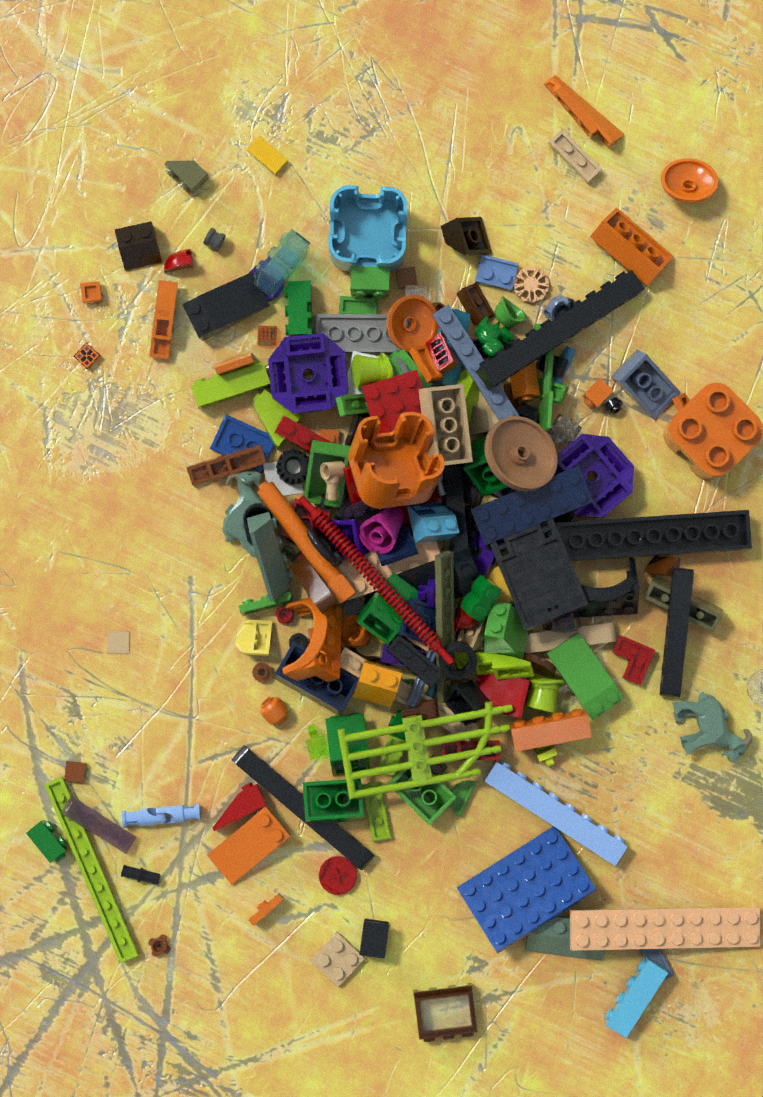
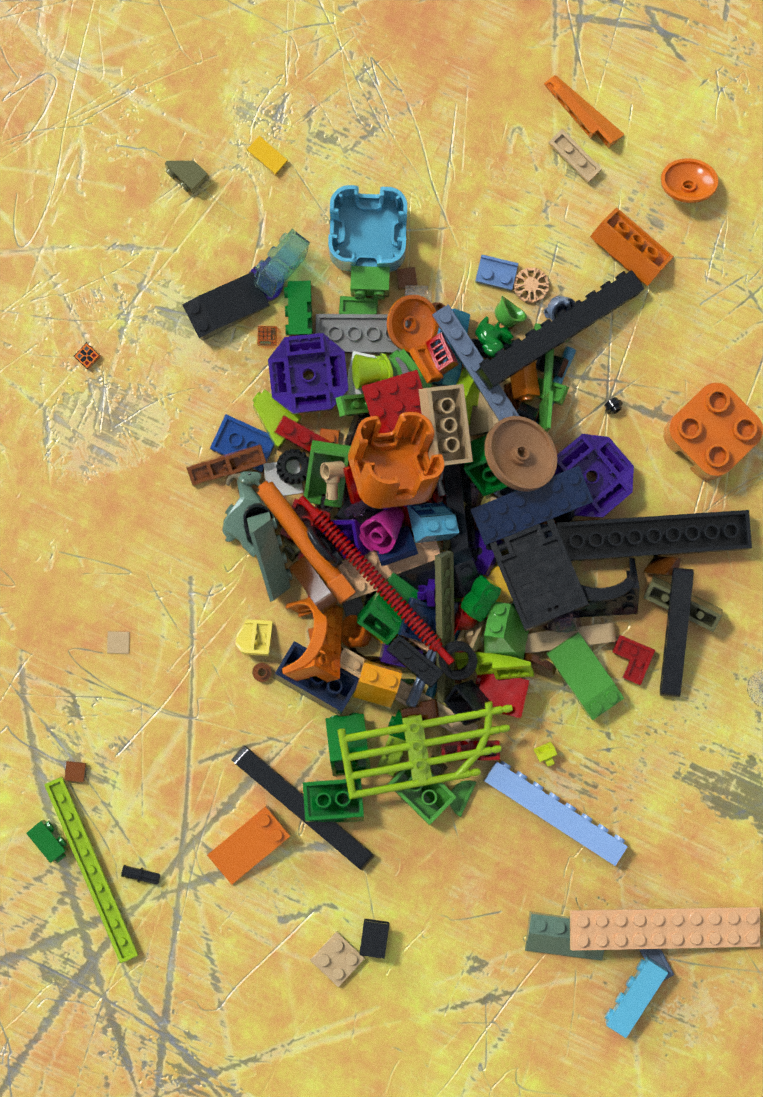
(91, 292): orange plate -> none
(98, 825): plate -> none
(138, 245): dark brown slope -> none
(155, 816): light blue piece -> none
(159, 950): dark orange plate -> none
(163, 319): orange slope -> none
(178, 261): red brick -> none
(214, 239): dark grey wheel -> none
(230, 385): lime brick -> none
(233, 363): orange tile -> none
(244, 803): red slope -> none
(251, 606): bright green hinge -> none
(264, 908): orange plate -> none
(274, 710): orange head -> none
(281, 619): red plate -> none
(299, 636): black plate -> none
(316, 745): clear neon green plate -> none
(337, 875): red tile -> none
(376, 814): lime tile -> none
(445, 1012): window -> none
(466, 236): dark brown slope -> none
(475, 303): reddish brown slope -> none
(526, 889): blue plate -> none
(543, 693): lime hat -> none
(550, 730): orange slope -> none
(564, 430): clear brick -> none
(597, 394): orange brick -> none
(645, 383): sand blue slope -> none
(680, 401): orange tile -> none
(712, 727): sand green animal -> none

